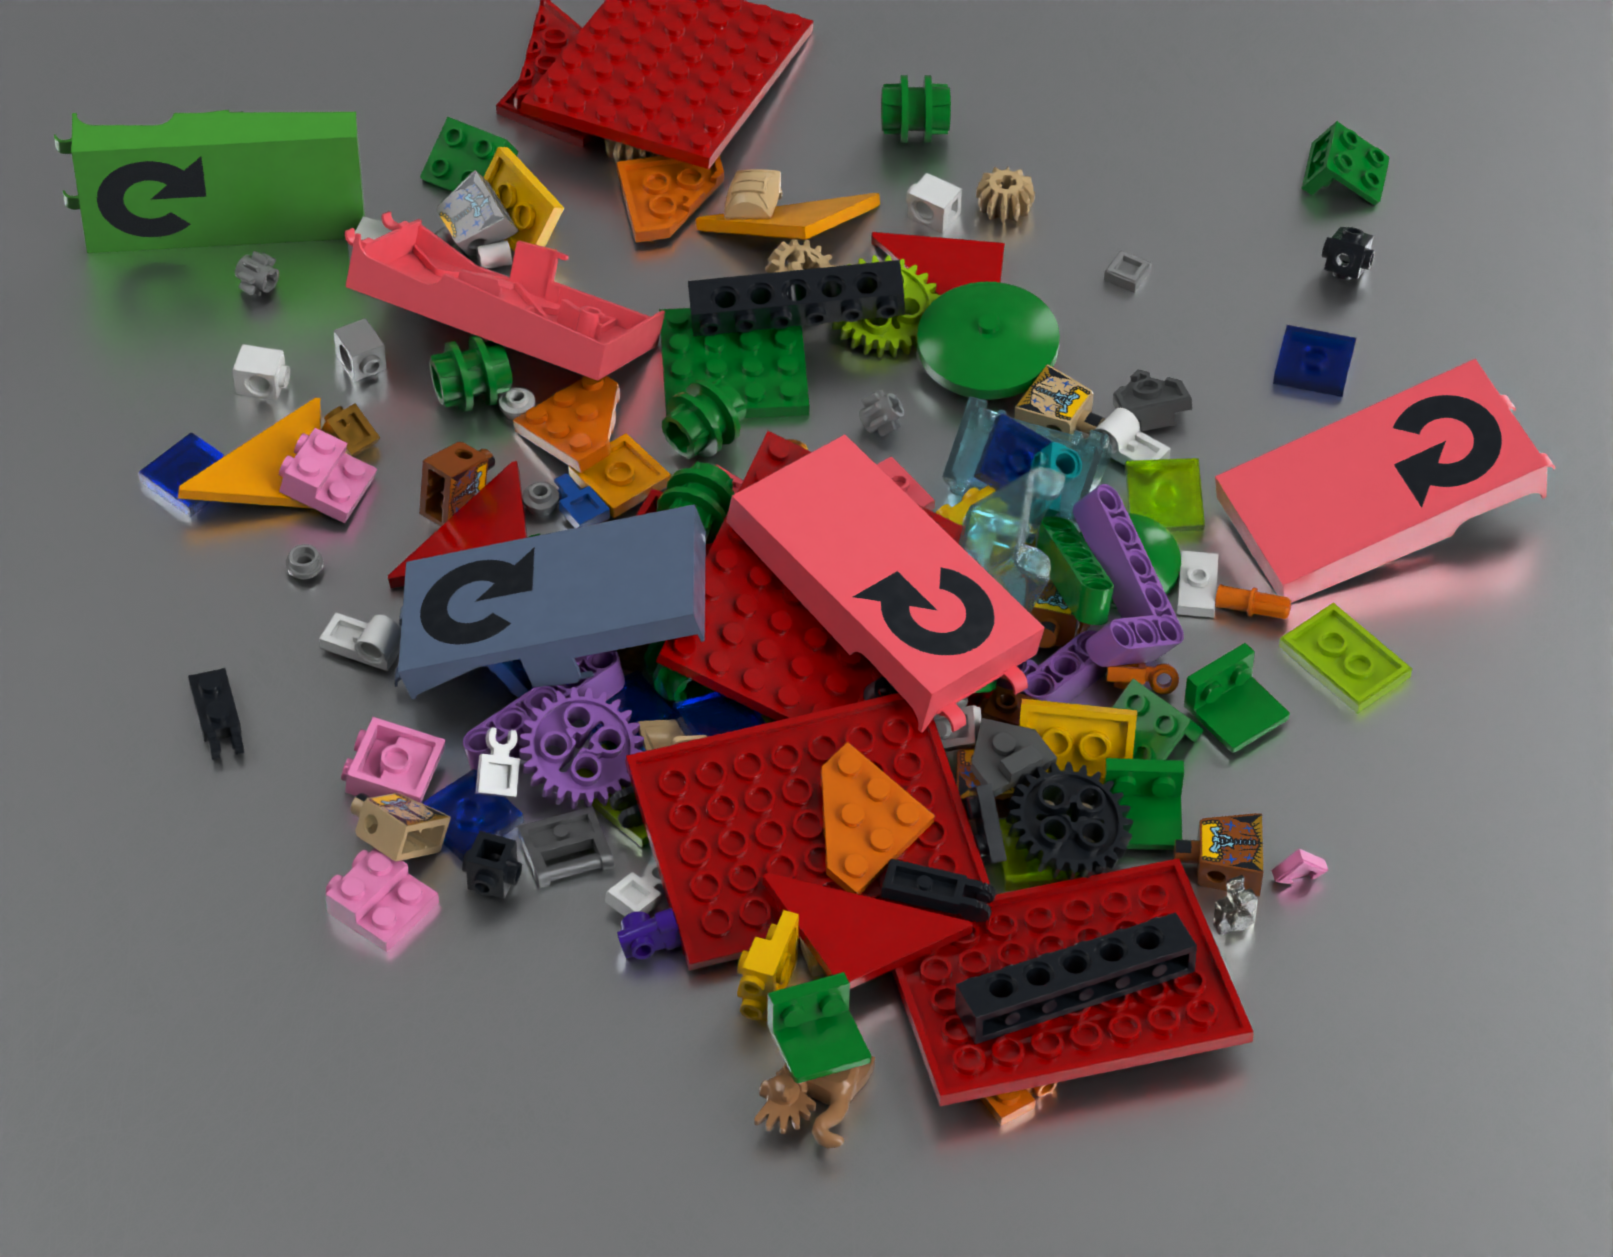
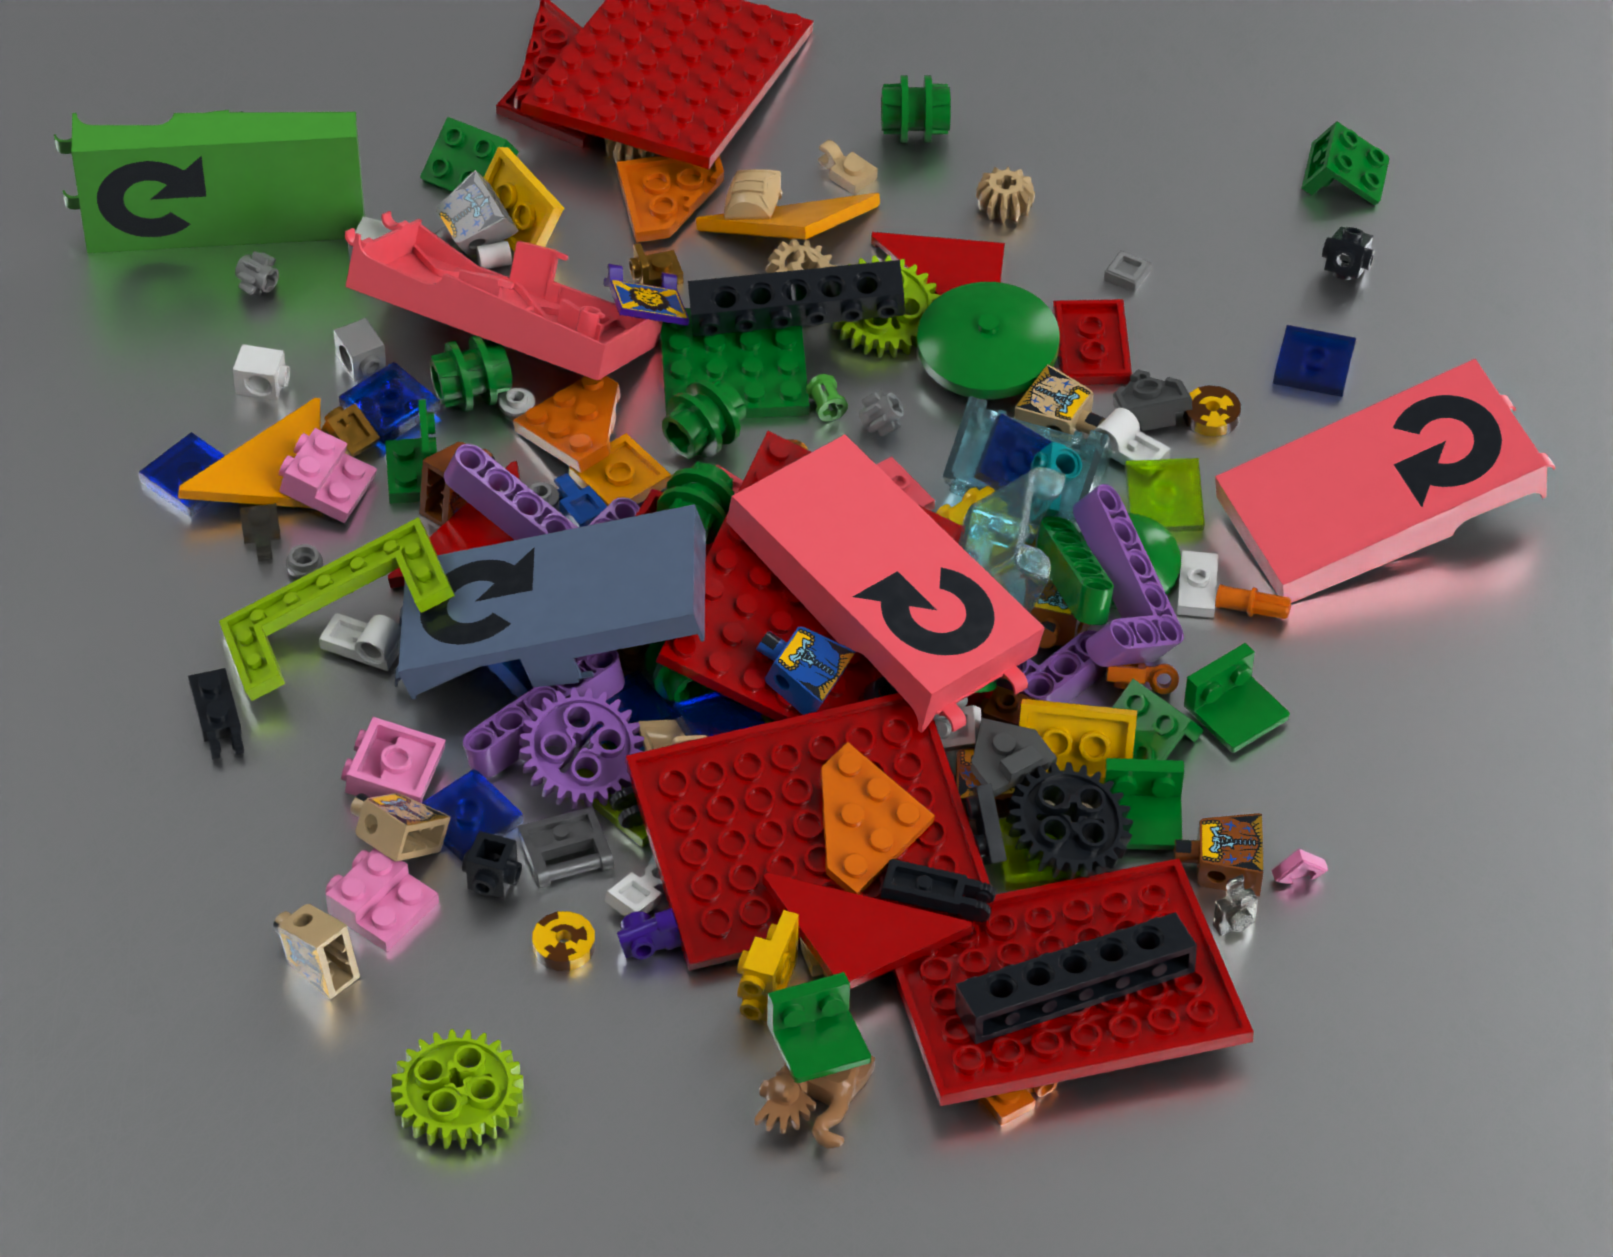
(260, 527): none -> clear smoke plate
(318, 948): none -> tan torso
(390, 401): none -> clear blue plate
(401, 548): none -> lime plate
(406, 460): none -> green bracket
(457, 1089): none -> lime gear
(498, 772): white plate -> none
(510, 501): none -> medium lavender beam
(565, 955): none -> yellow piece
(646, 300): none -> flag
(650, 267): none -> pearl gold bracket
(804, 667): none -> torso
(826, 397): none -> bright green bush
(848, 172): none -> tan plate
(934, 202): white brick -> none
(1093, 341): none -> red tile
(1213, 411): none -> piece
(1345, 657): lime tile -> none

